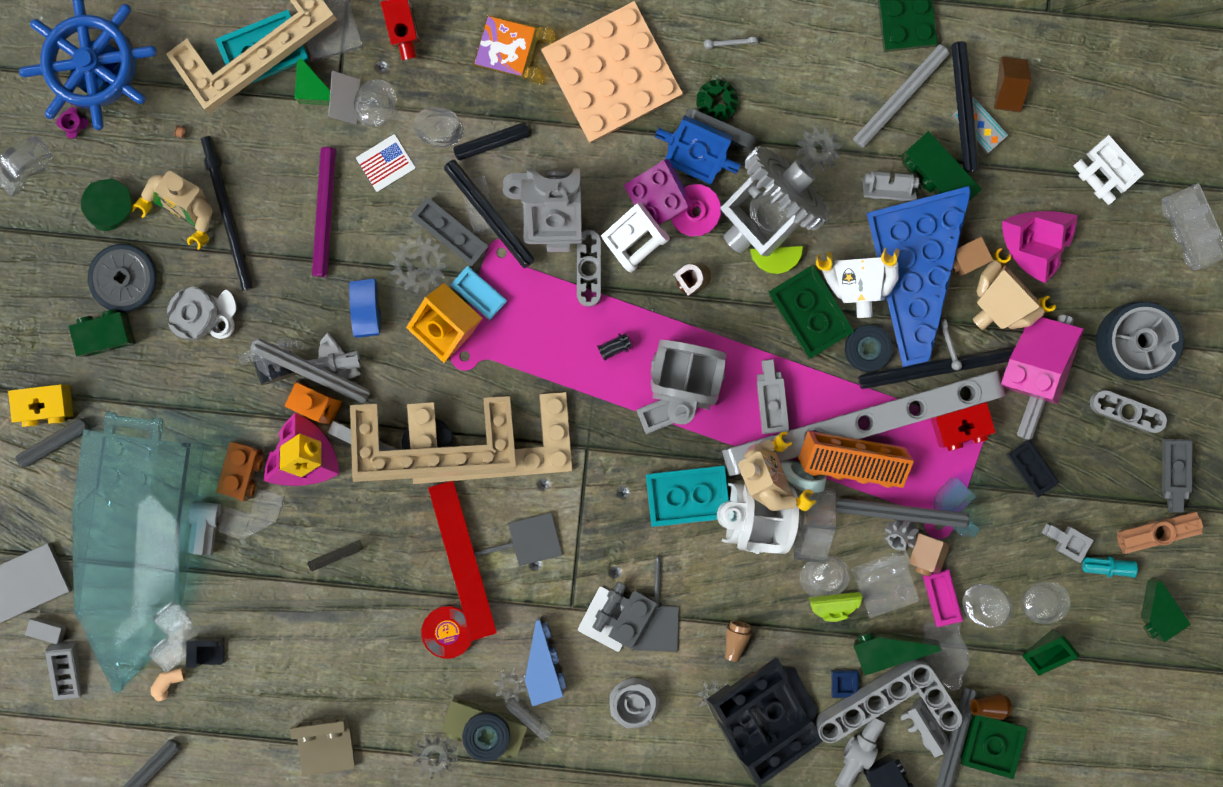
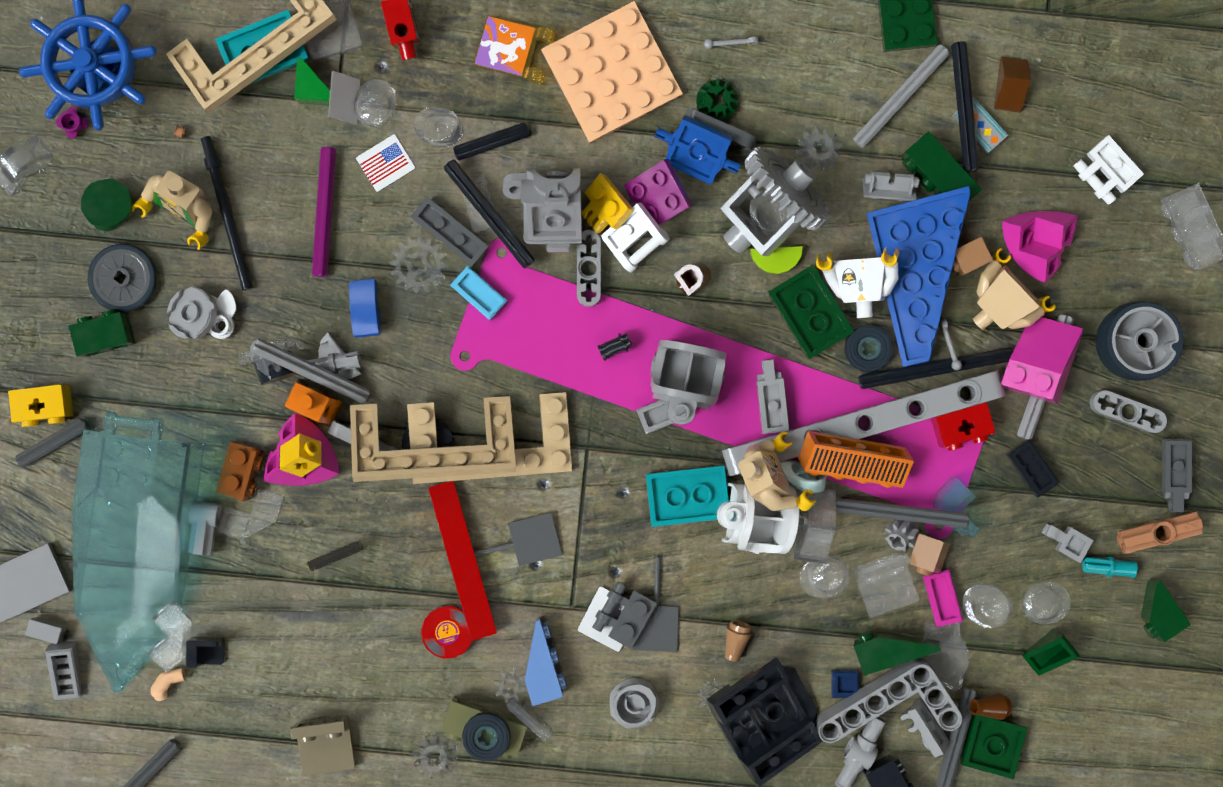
(443, 322): light orange slope -> none
(606, 205): none -> yellow hinge
(710, 212): dark pink dish -> none
(835, 607): lime tile -> none

